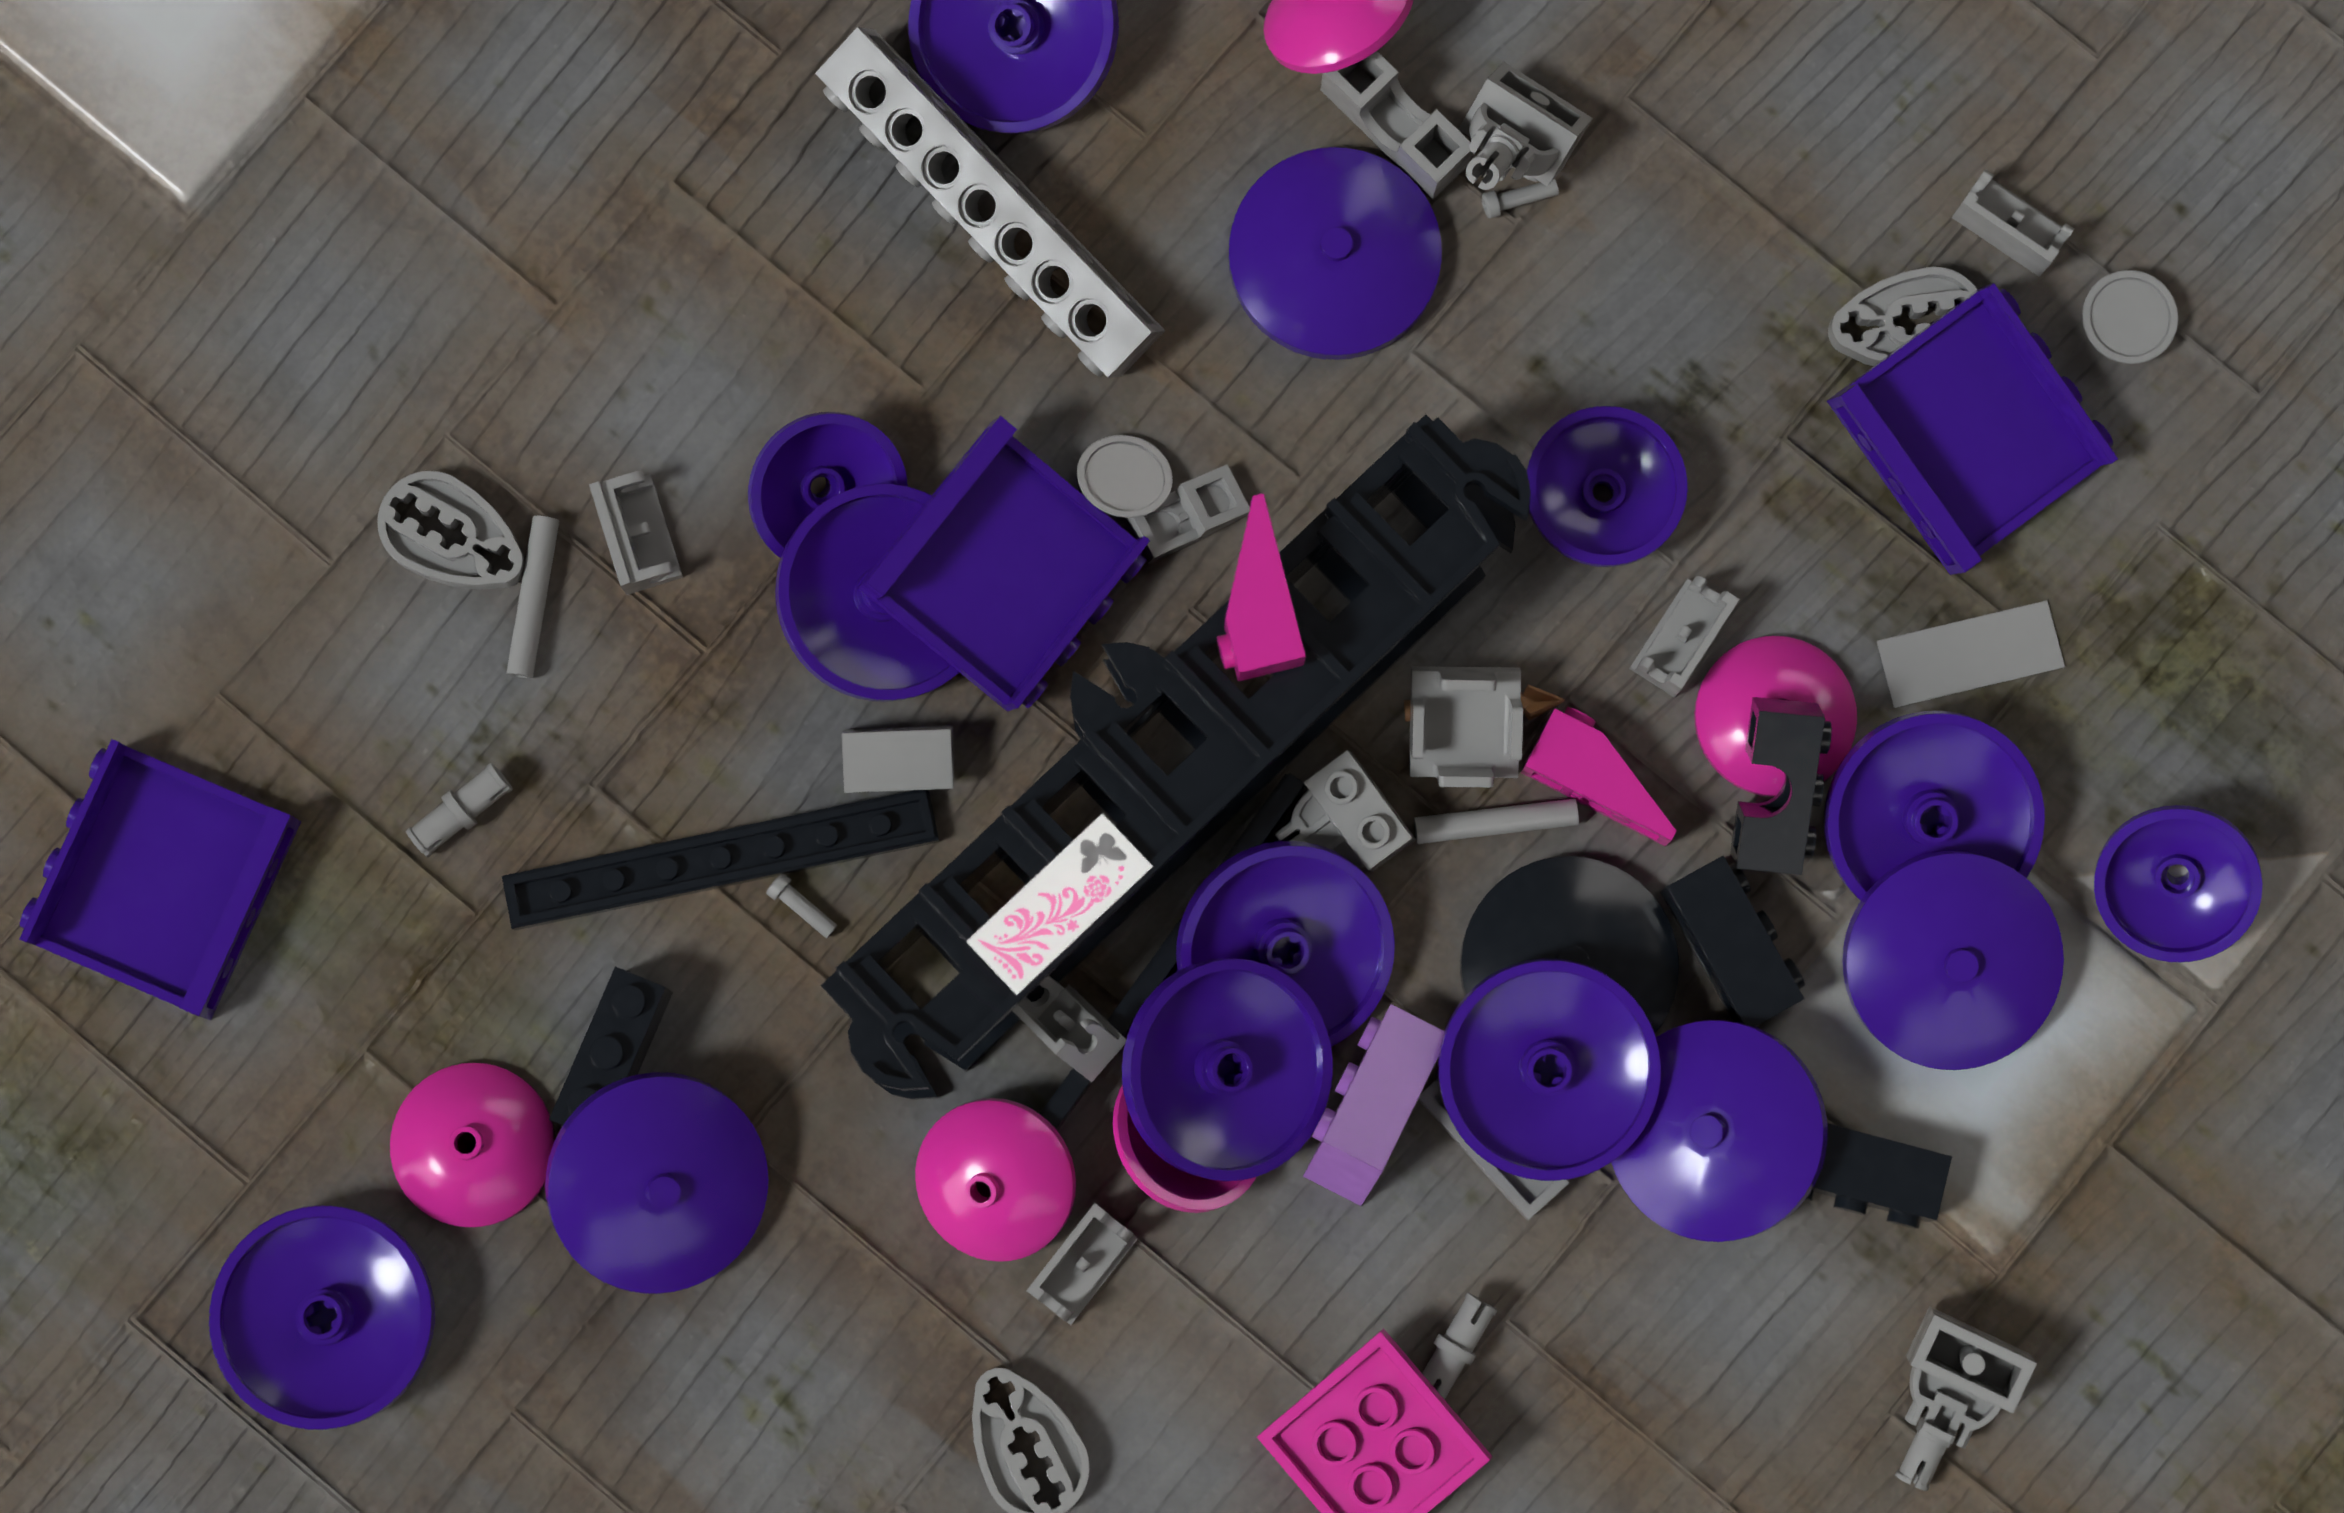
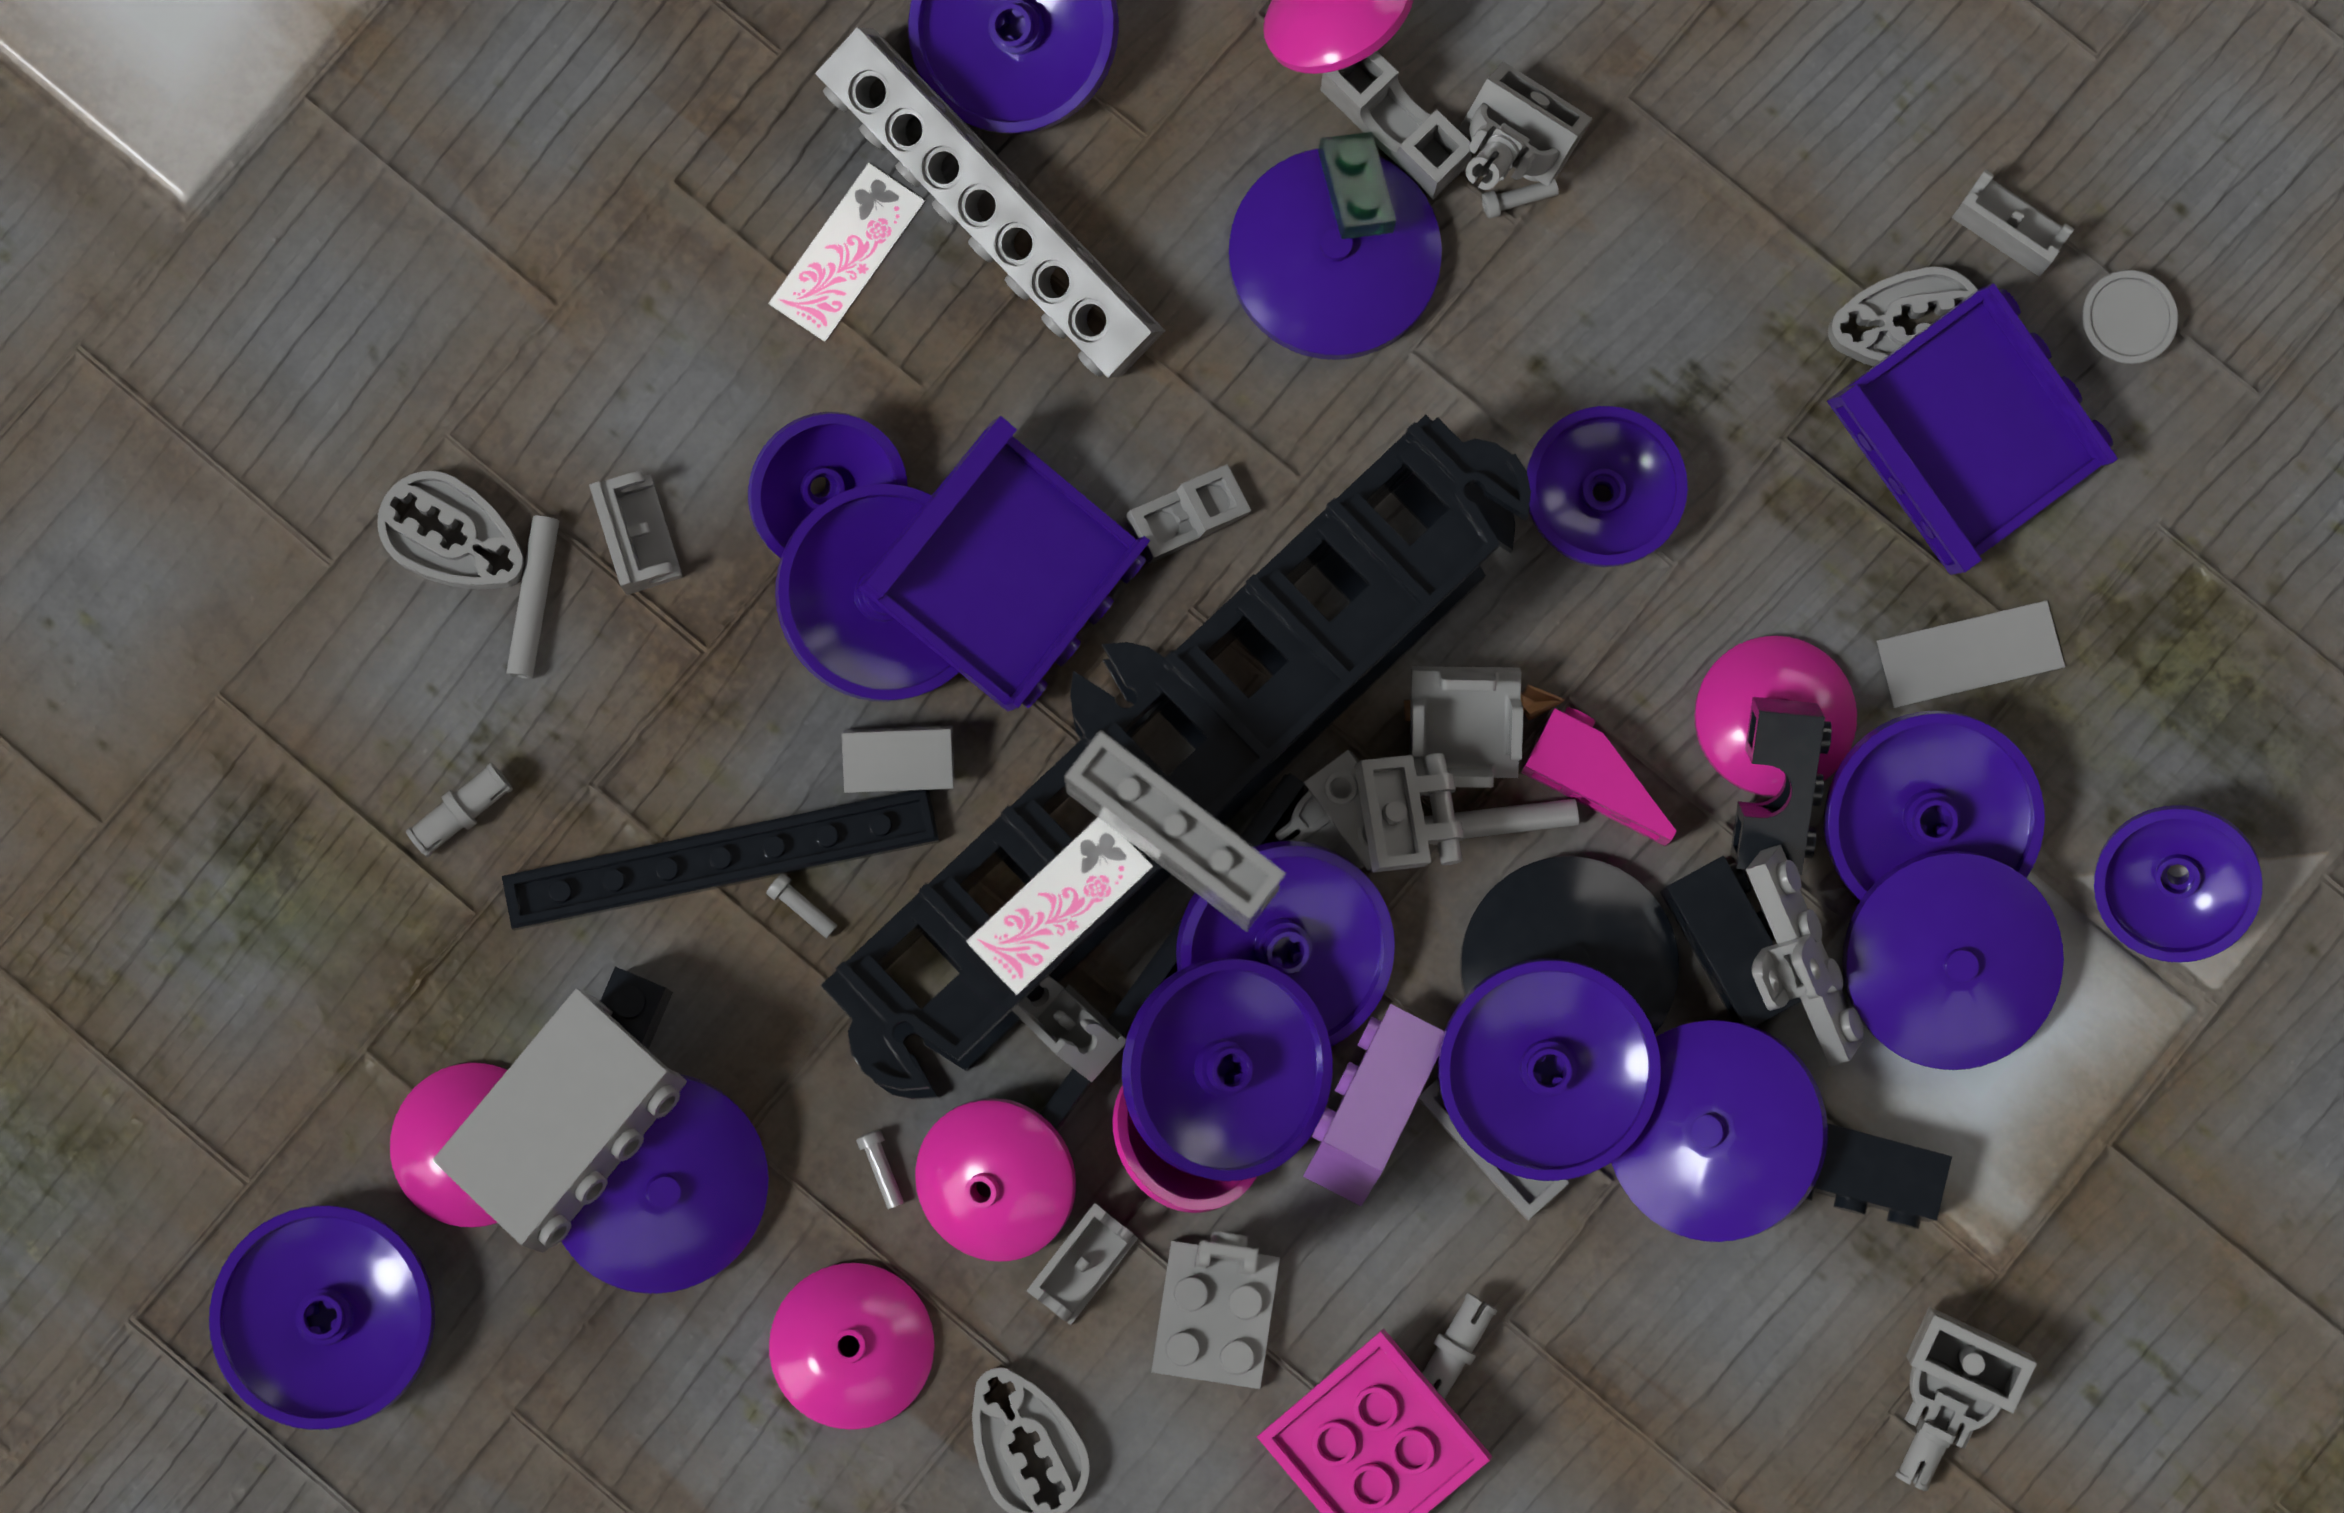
(158, 879): dark purple panel -> none
(559, 1123): none -> light grey panel
(846, 252): none -> white sticker
(879, 1163): none -> light grey piece
(892, 1354): none -> dark pink dish
(1124, 476): light grey piece -> none
(1173, 831): none -> light grey panel
(1216, 1311): none -> light grey bracket
(1260, 614): dark pink slope -> none
(1356, 185): none -> plate
(1395, 814): none -> light grey plate
(1683, 635): light grey hinge -> none
(1799, 961): none -> light grey plate

